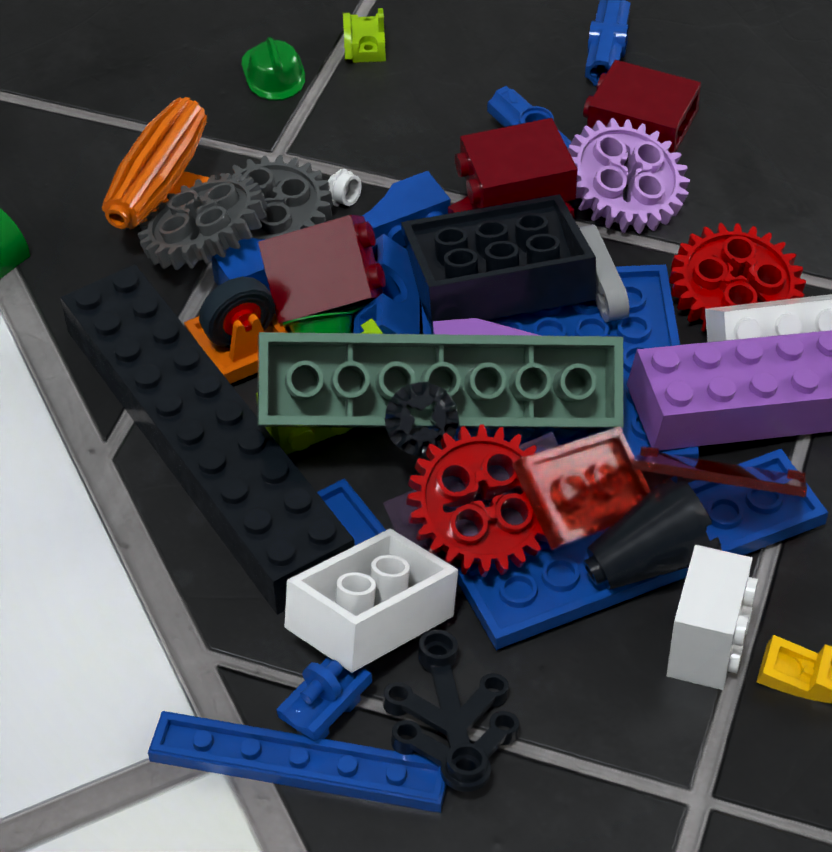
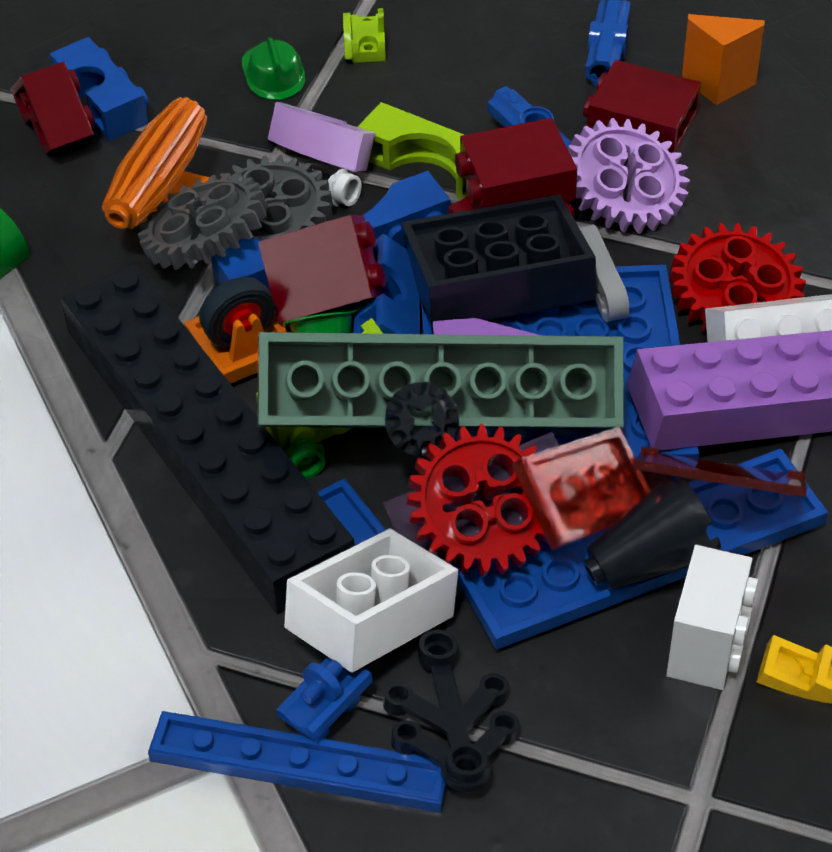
(53, 107): none -> dark red brick
(110, 95): none -> blue arch
(307, 456): none -> green plate
(321, 137): none -> lavender slope
(410, 139): none -> lime arch
(722, 54): none -> orange slope

